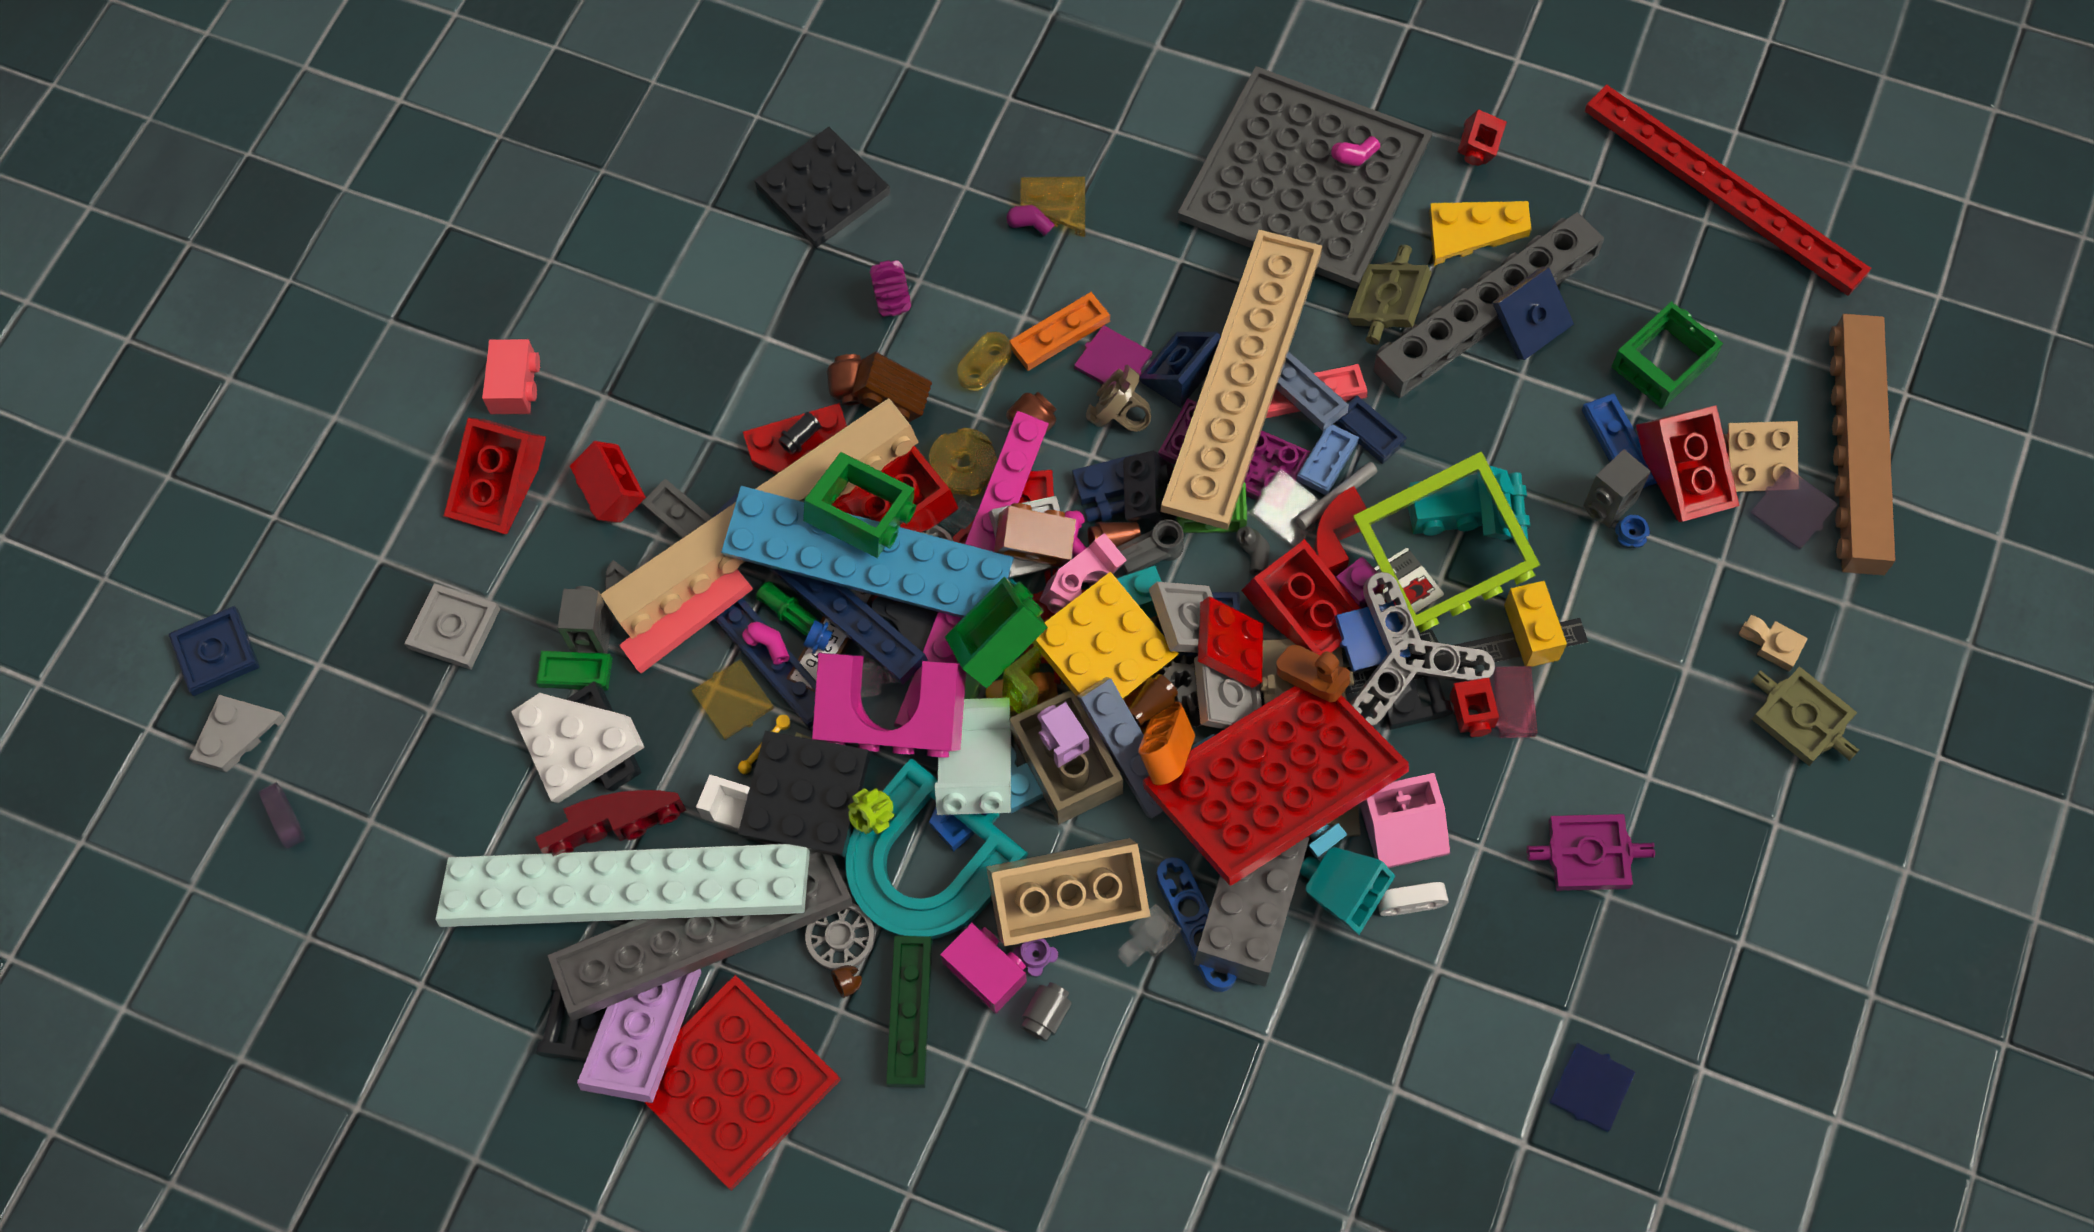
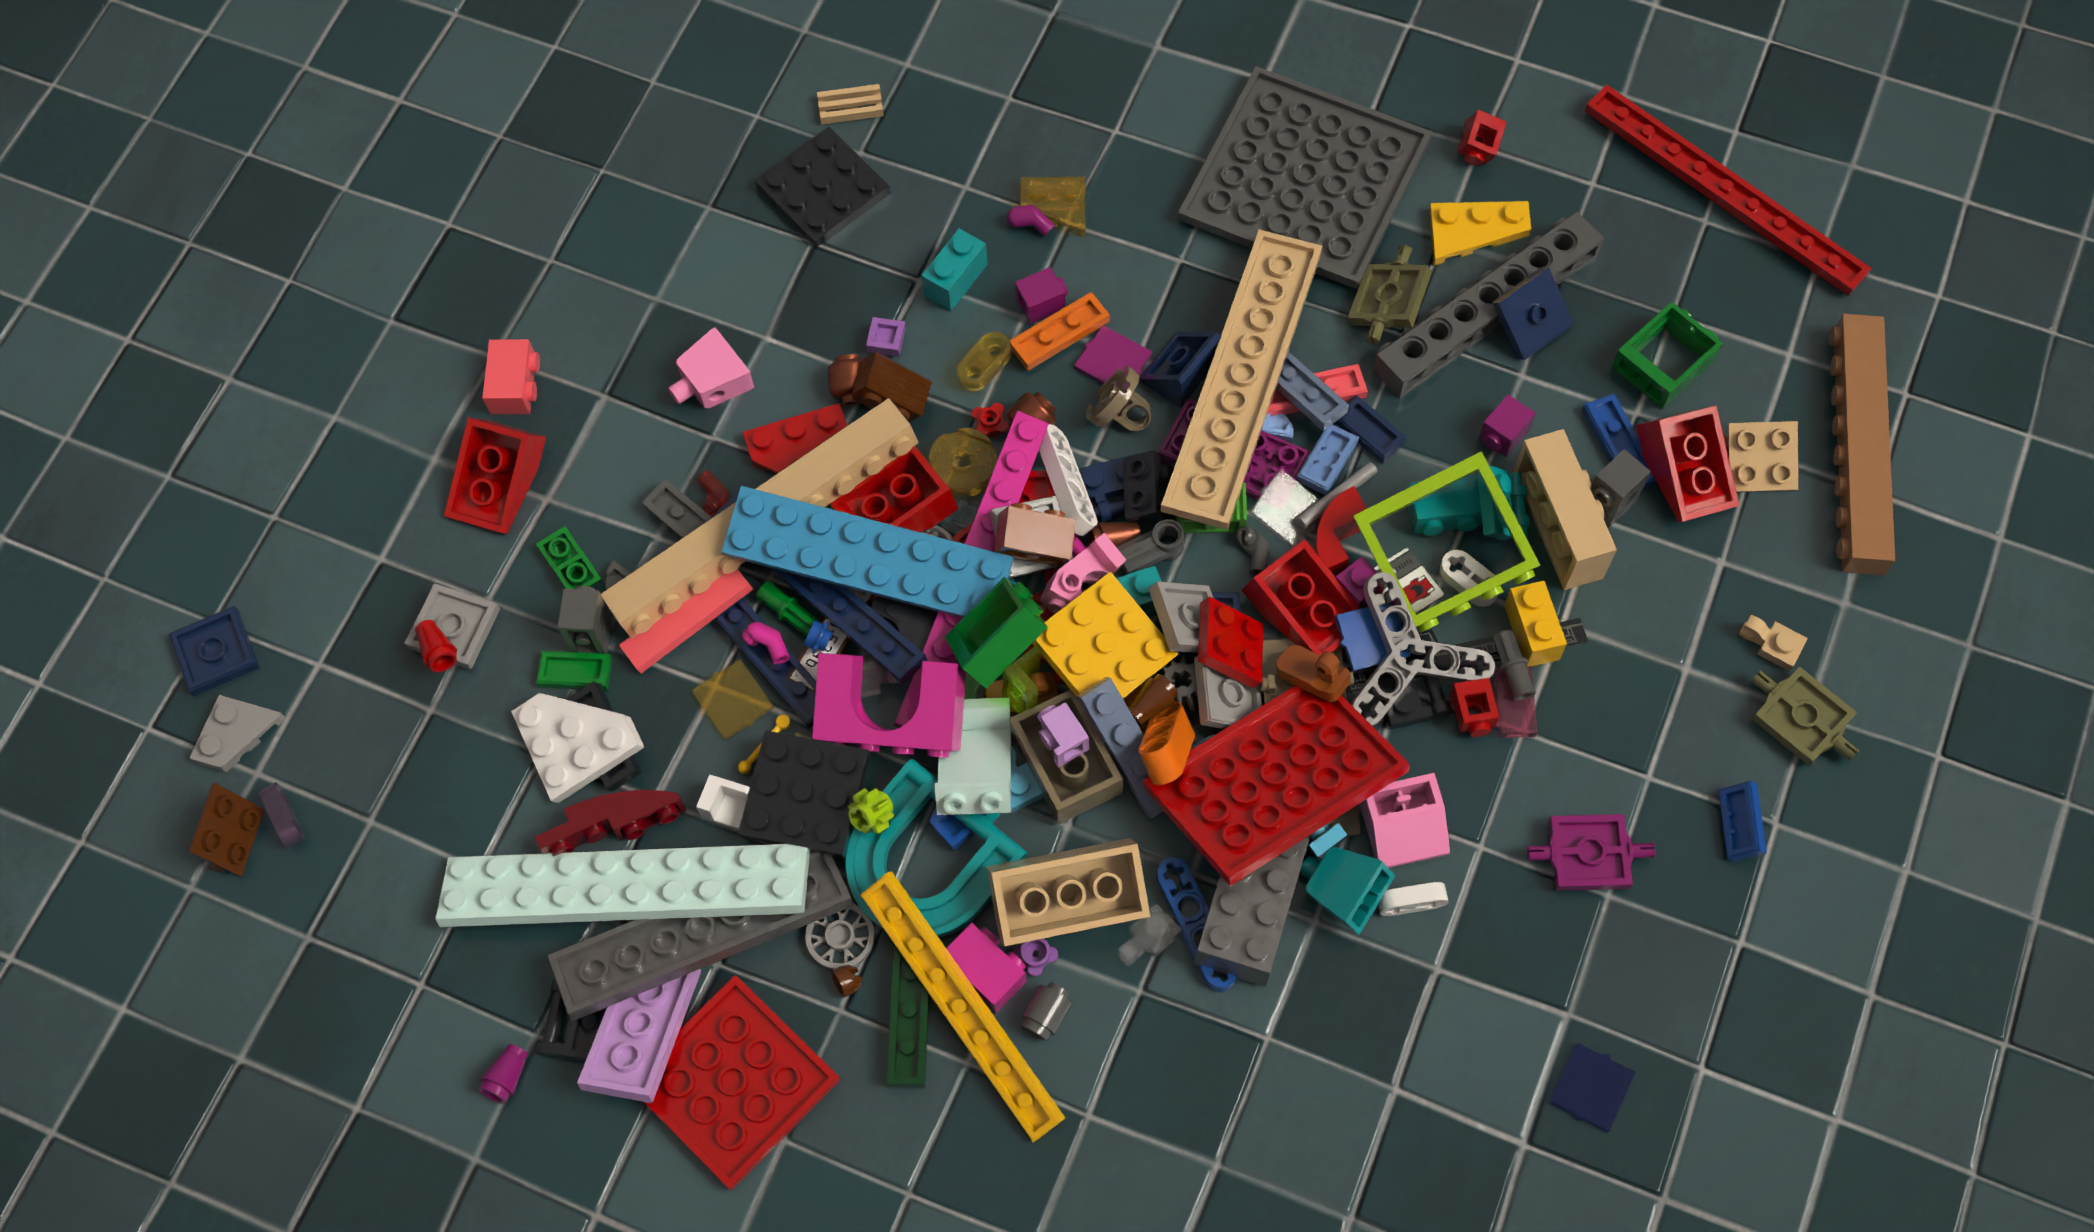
(226, 830): none -> reddish brown hinge
(436, 649): none -> red cone
(503, 1075): none -> magenta cone
(568, 560): none -> green slope
(607, 481): red brick -> none
(710, 372): none -> bright pink torso
(717, 492): none -> clear red arm
(799, 433): black pin -> none
(824, 516): green window -> none
(849, 99): none -> tan tile
(886, 336): none -> medium lavender plate
(890, 288): magenta gear -> none
(954, 269): none -> teal brick
(962, 1007): none -> yellow tile
(993, 428): none -> red plate
(1041, 295): none -> magenta brick
(1067, 480): none -> white beam
(1279, 427): none -> light blue tile
(1355, 154): dark pink arm -> none
(1470, 575): none -> white beam
(1506, 425): none -> magenta brick
(1514, 665): none -> dark grey axle
(1565, 509): none -> tan brick
(1634, 523): blue plate -> none
(1742, 821): none -> blue plate
(1794, 508): clear purple piece -> none

